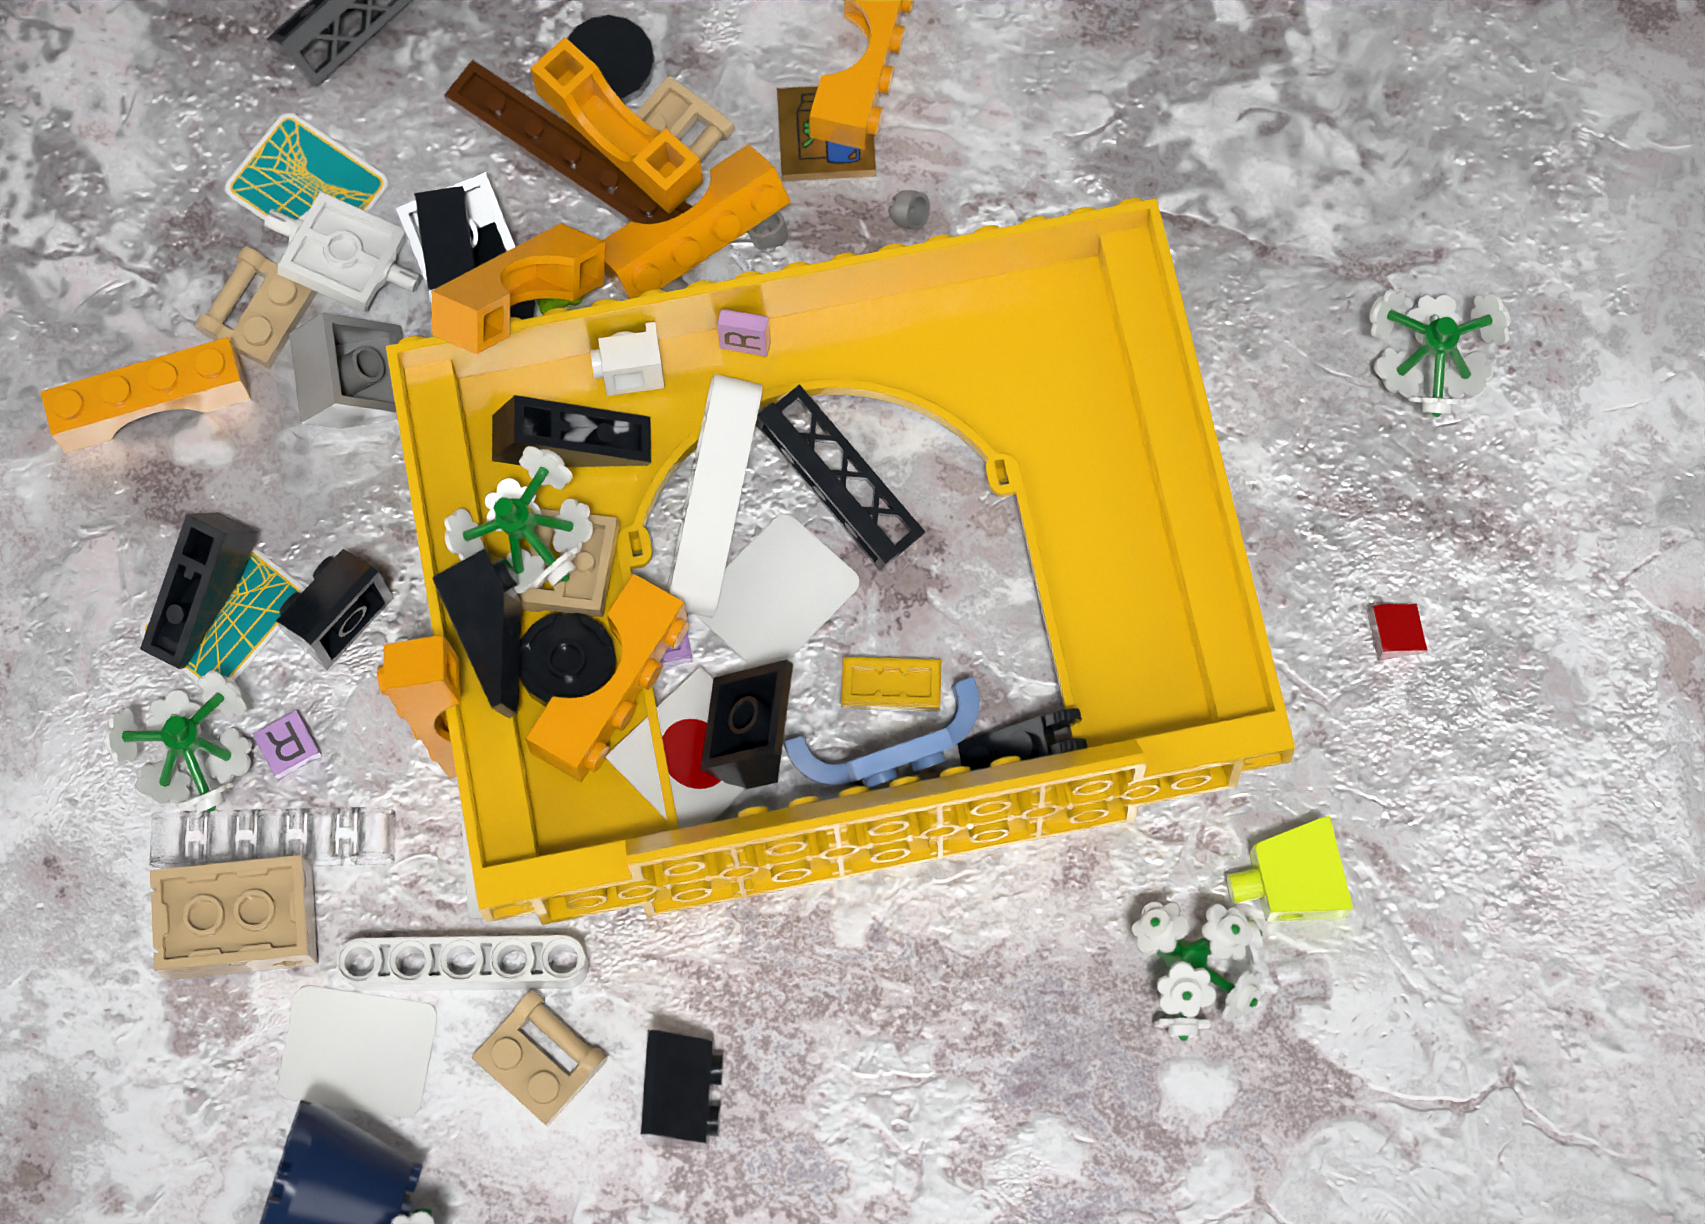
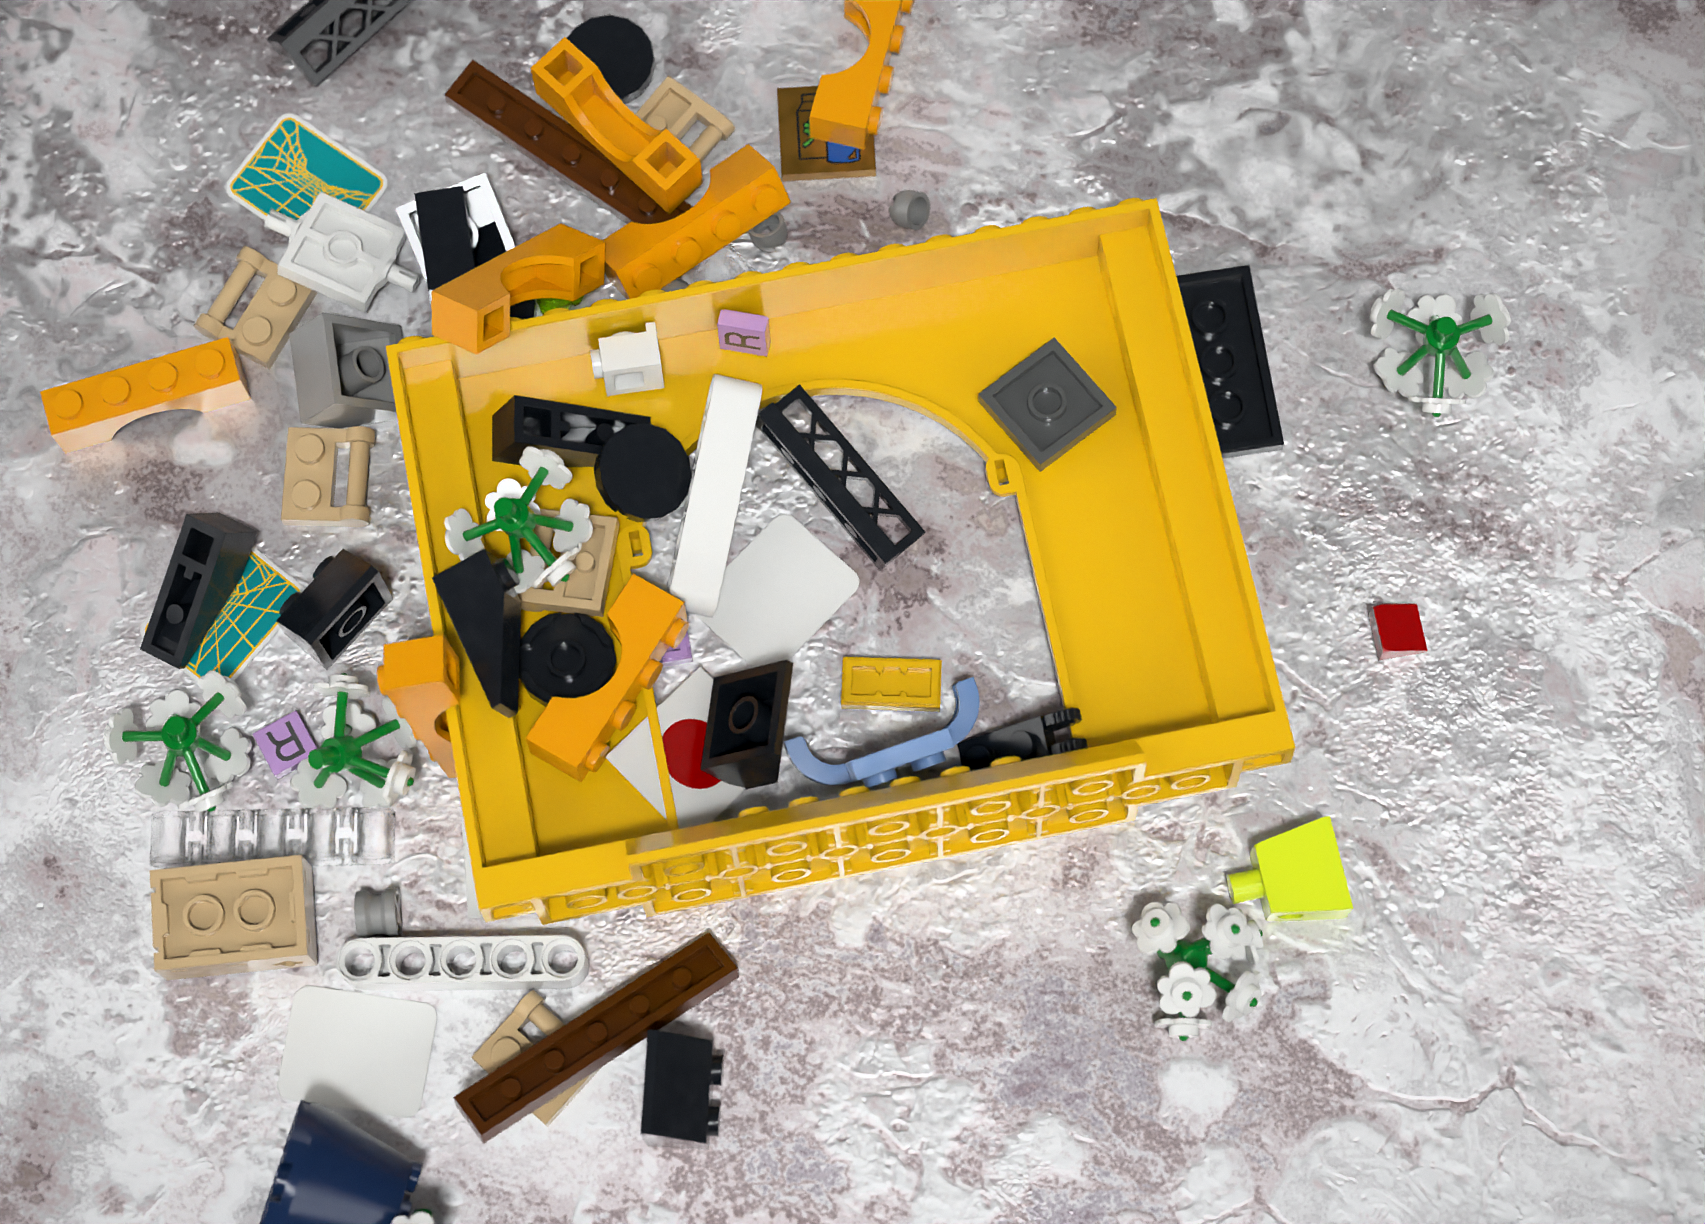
(312, 476): none -> tan plate
(345, 737): none -> white plant
(378, 913): none -> light grey wheel
(595, 1037): none -> reddish brown plate
(642, 472): none -> black tile
(1047, 404): none -> dark grey plate
(1232, 359): none -> black tile

